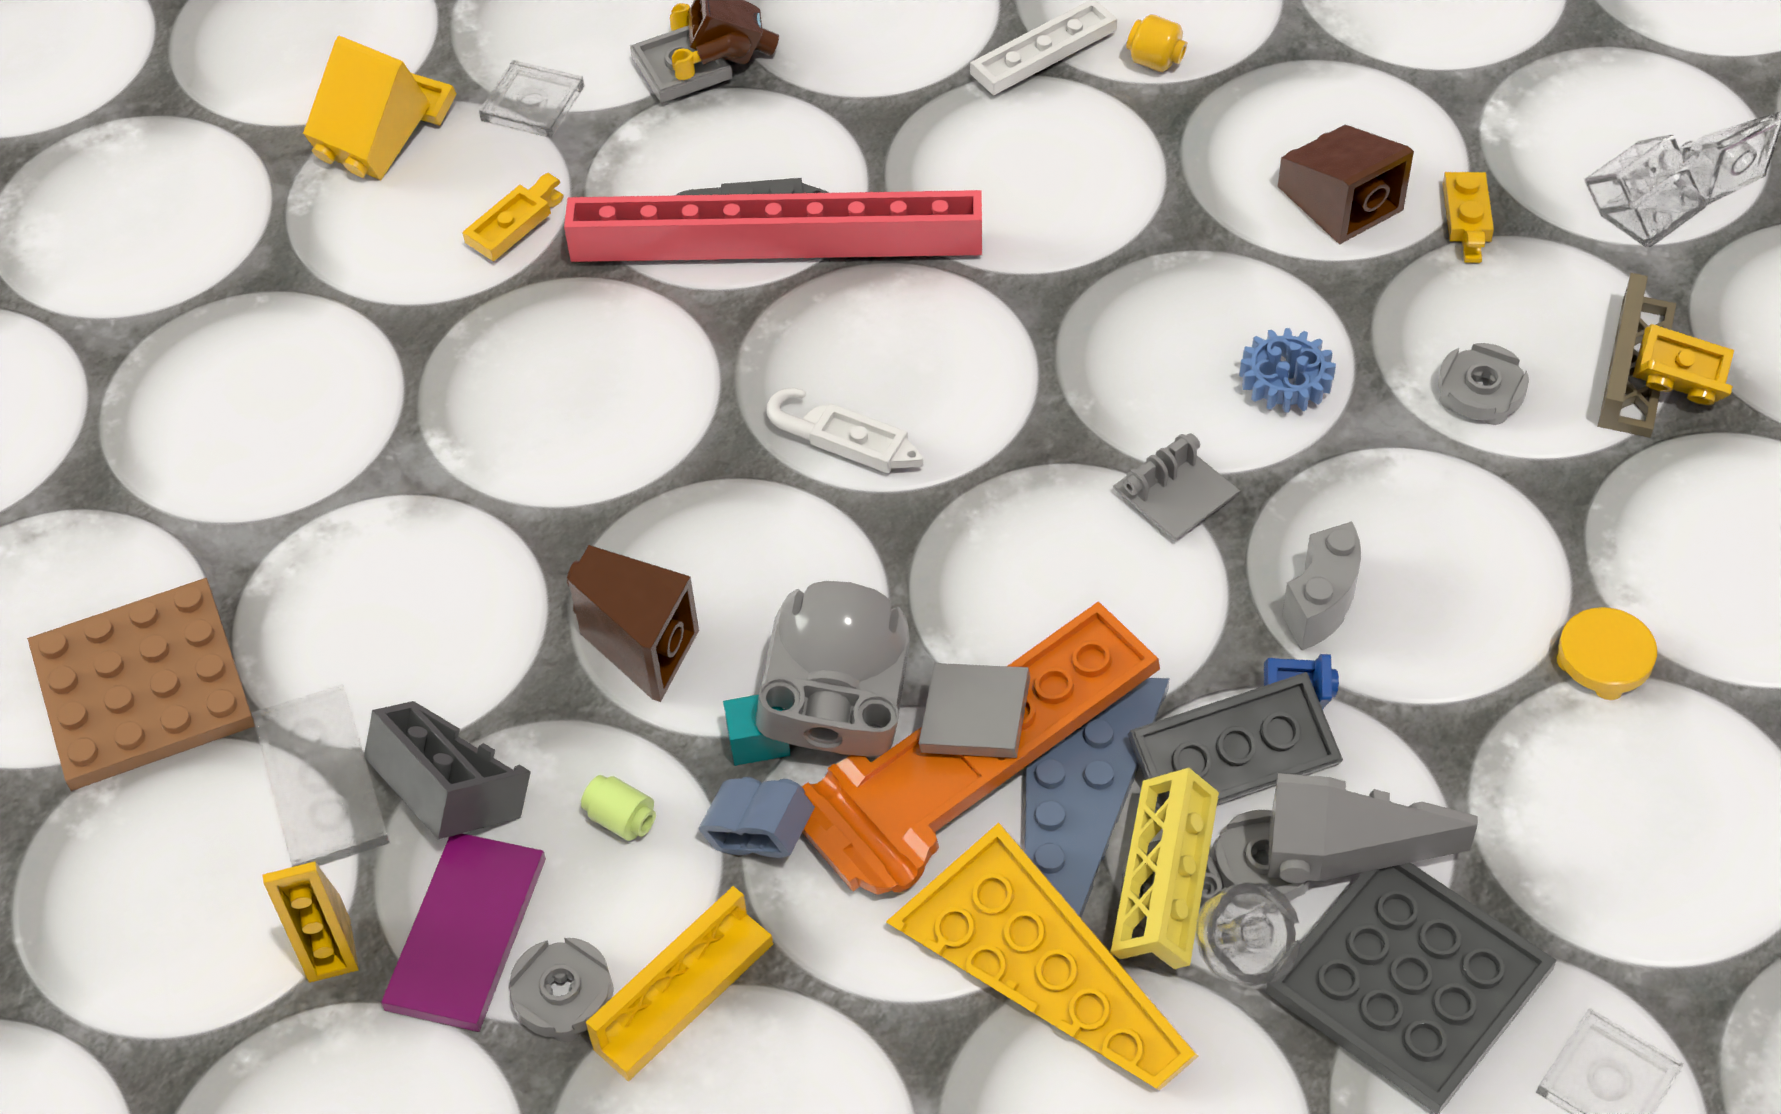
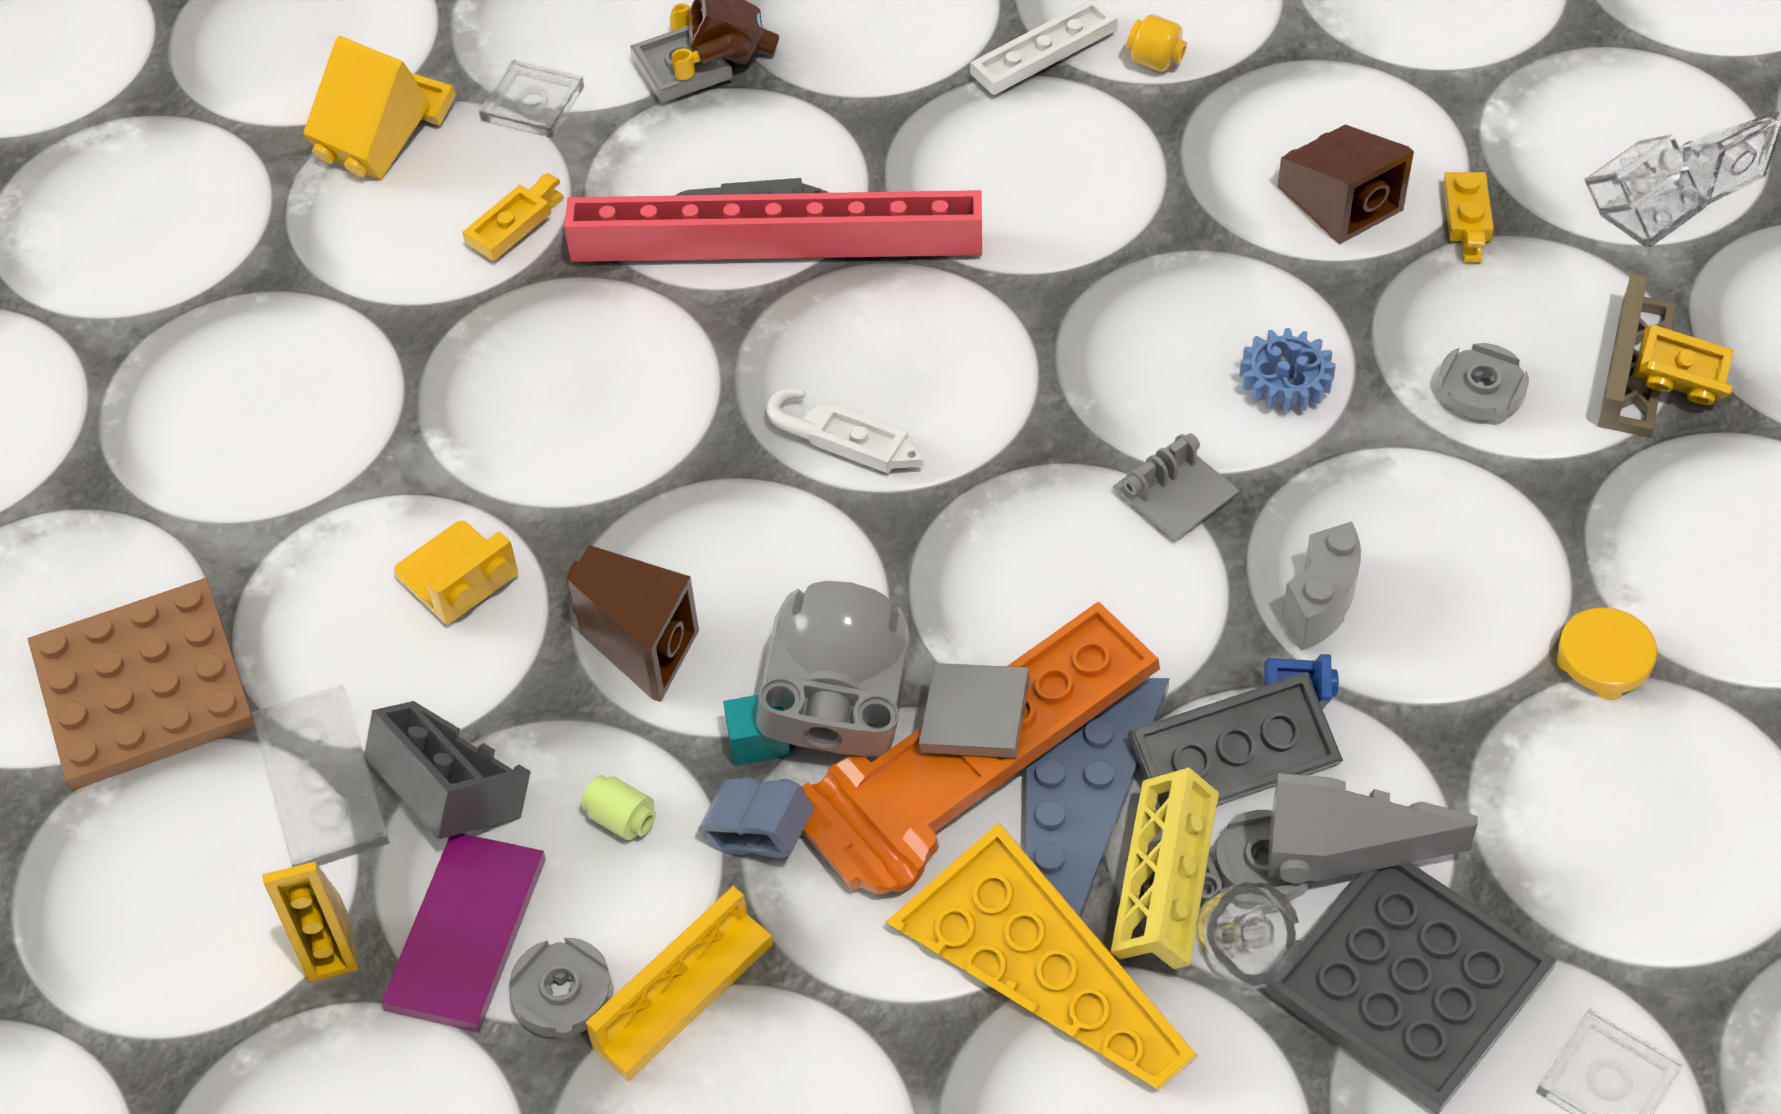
(457, 570): none -> yellow bracket

